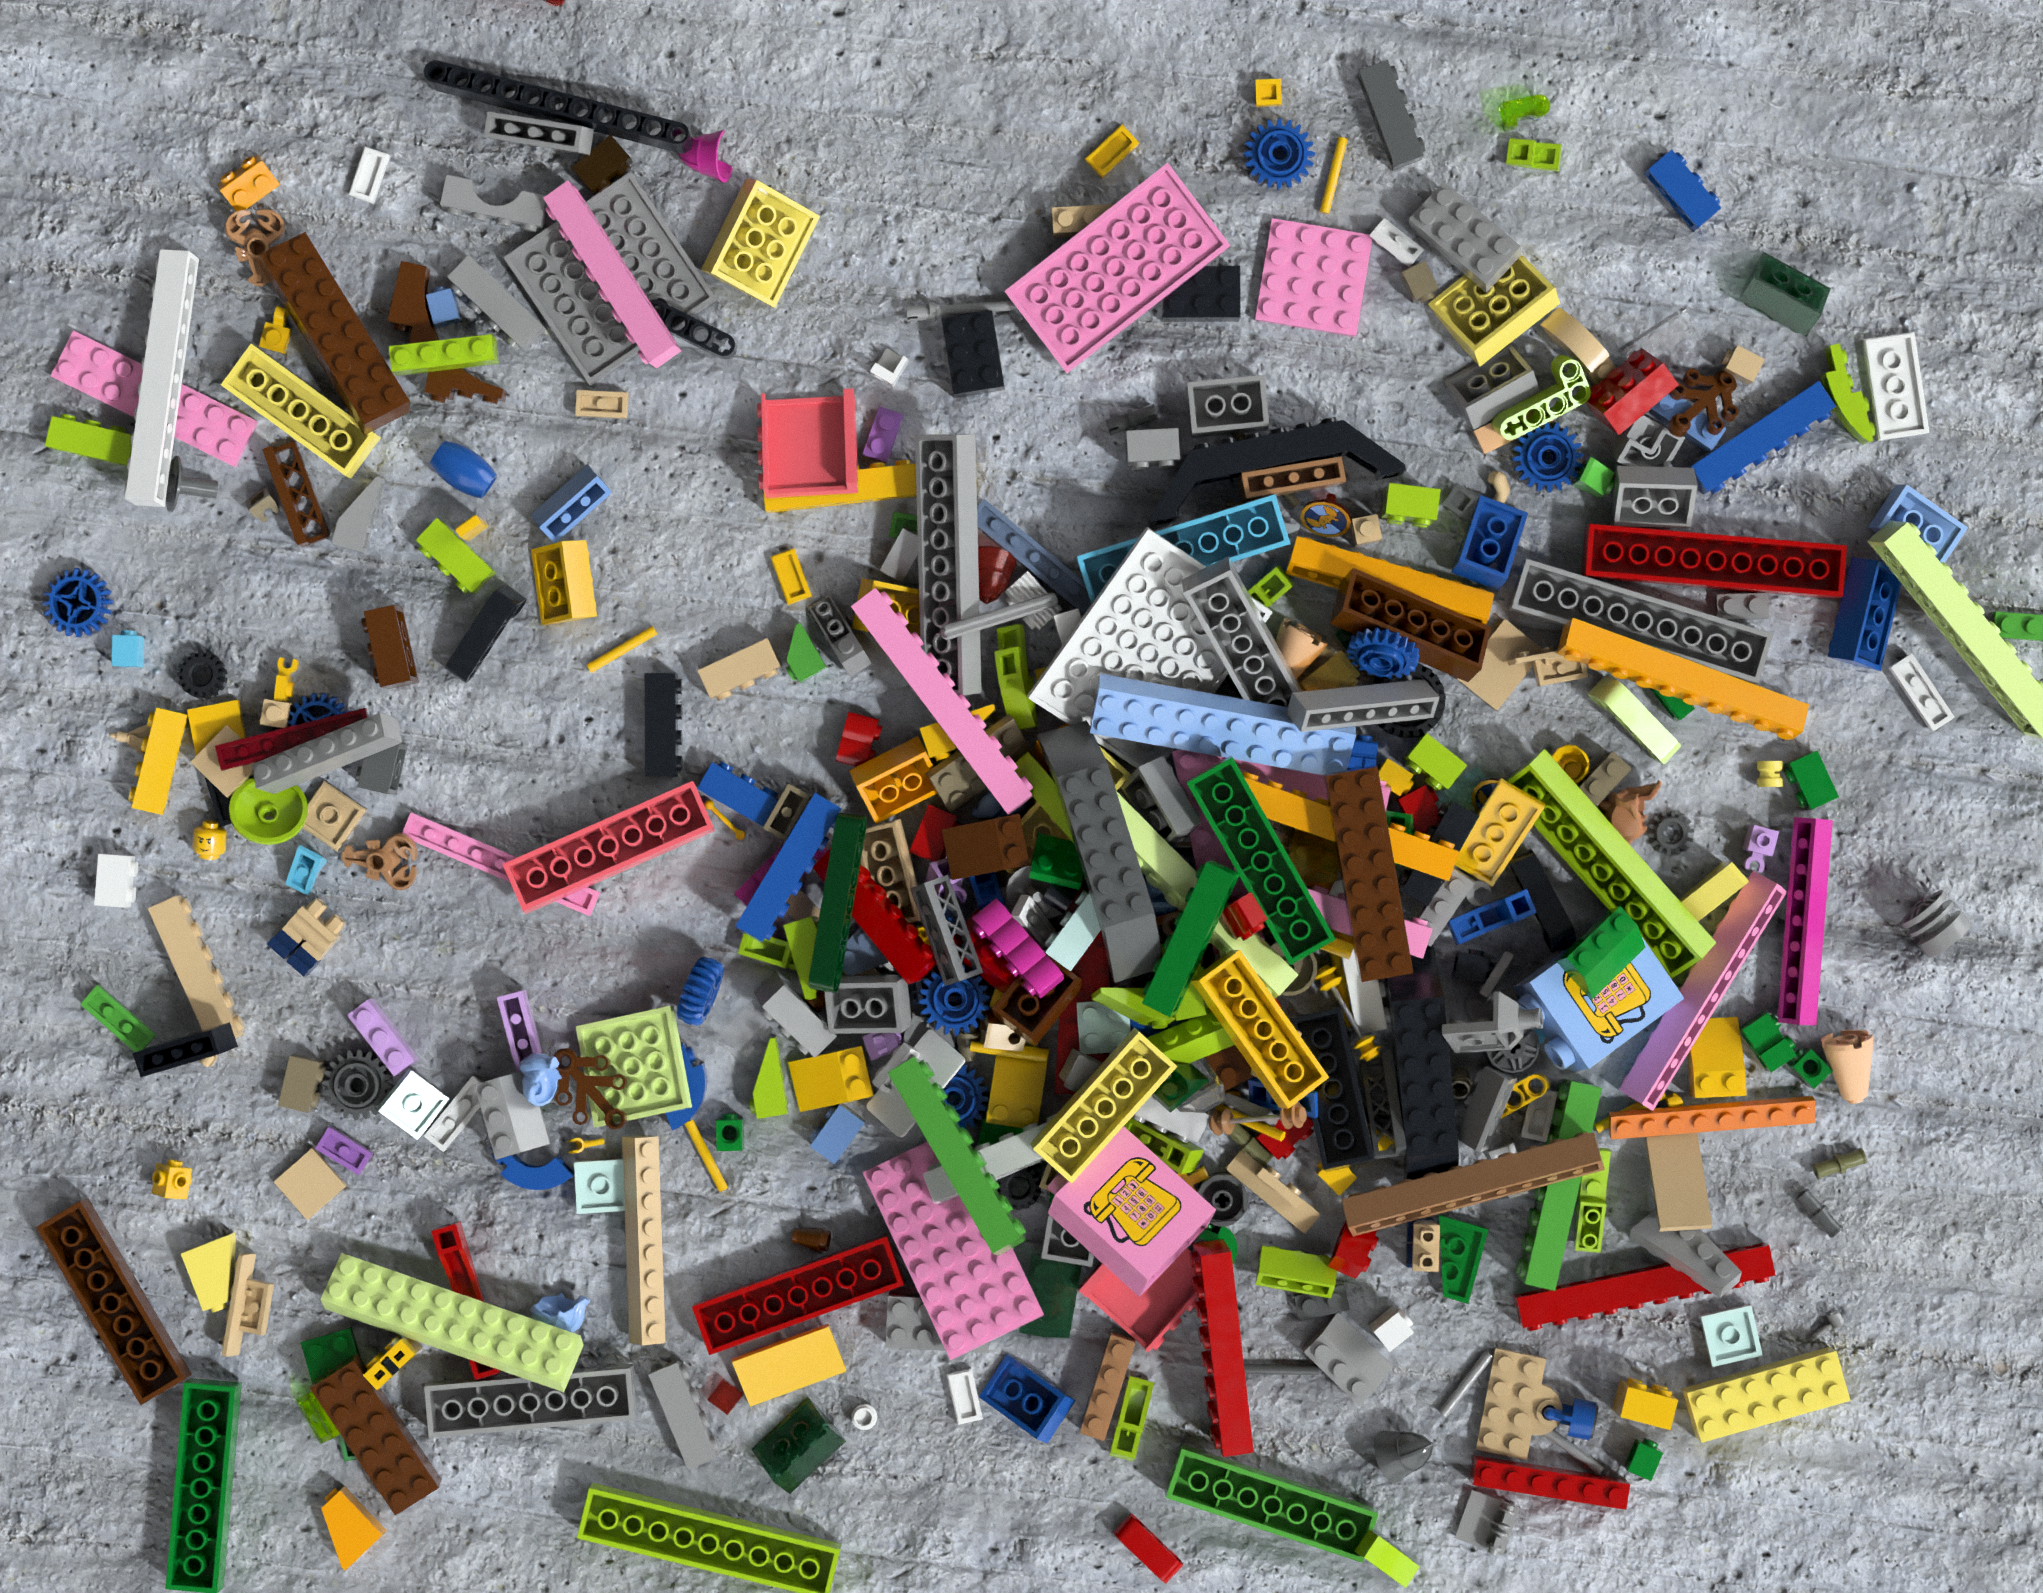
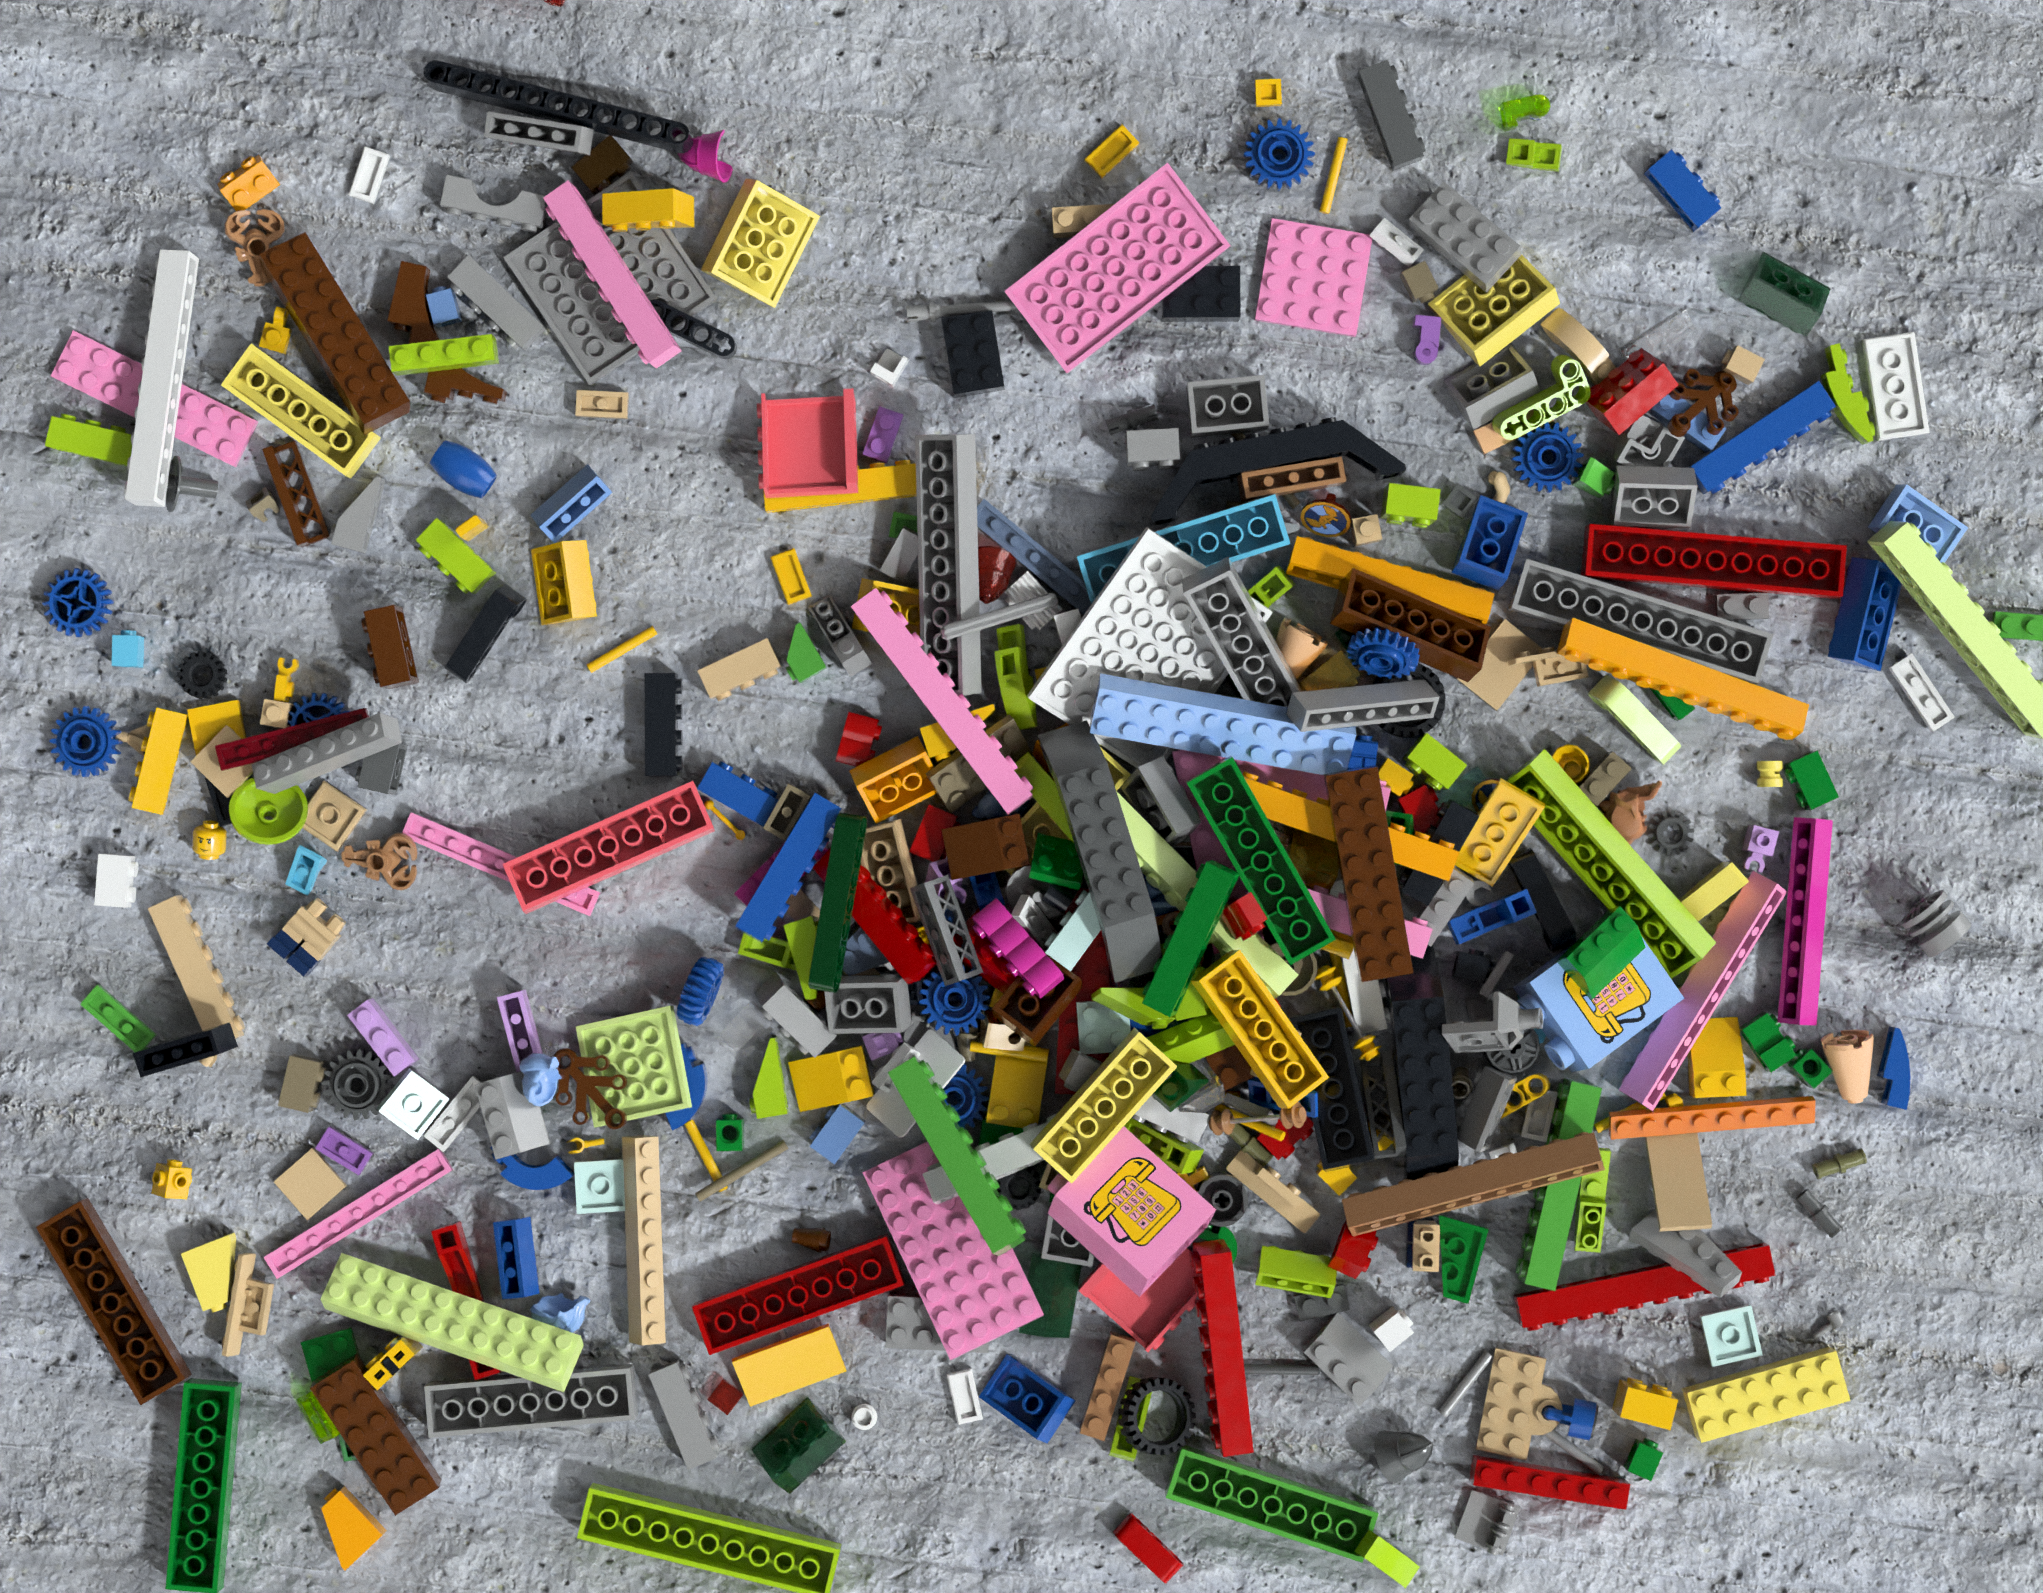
(101, 741): none -> blue gear
(358, 1213): none -> bright pink plate
(516, 1258): none -> blue brick
(647, 210): none -> yellow wedge
(741, 1171): none -> dark tan bar
(1182, 1424): none -> black tyre
(1428, 338): none -> medium lavender leg
(1896, 1069): none -> blue slope

